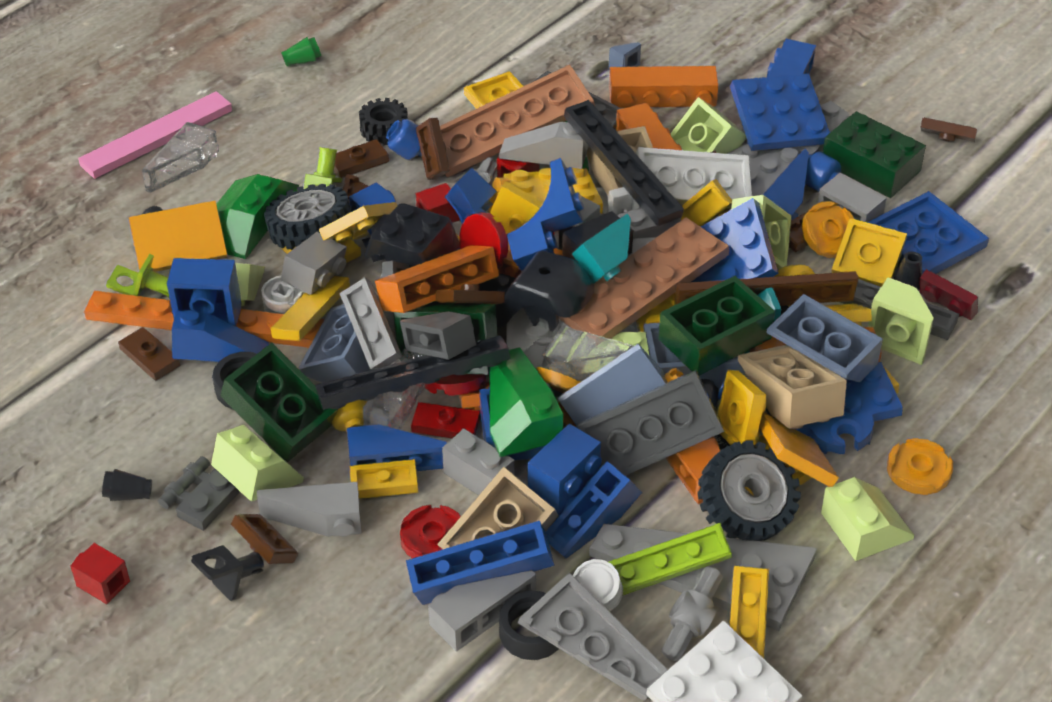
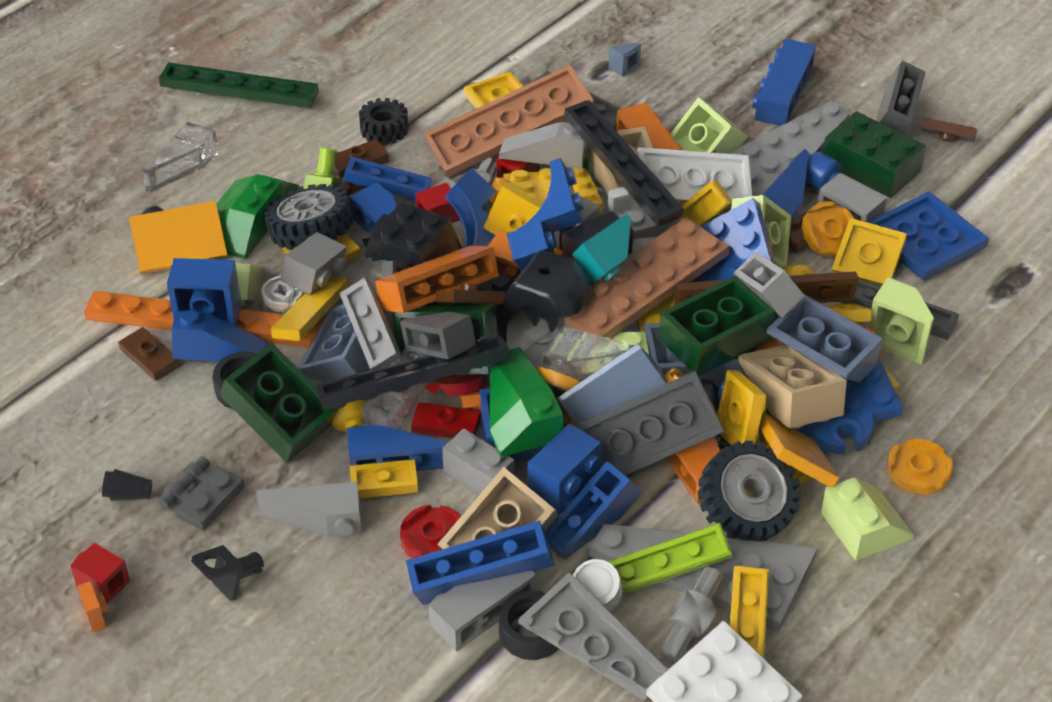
(93, 605): none -> orange plate
(144, 279): lime bracket -> none
(153, 135): bright pink tile -> none
(239, 85): none -> dark green plate
(251, 463): yellowish green slope -> none
(264, 538): reddish brown plate -> none
(302, 52): green cone -> none
(356, 223): yellow plate -> none
(395, 180): none -> blue plate
(404, 139): blue head -> none
(432, 149): reddish brown plate -> none
(483, 230): red tile -> none
(663, 85): orange brick -> none
(770, 283): none -> light grey brick
(779, 112): blue plate -> none
(901, 97): none -> dark grey brick
(910, 269): black cone -> none
(948, 295): dark red plate -> none

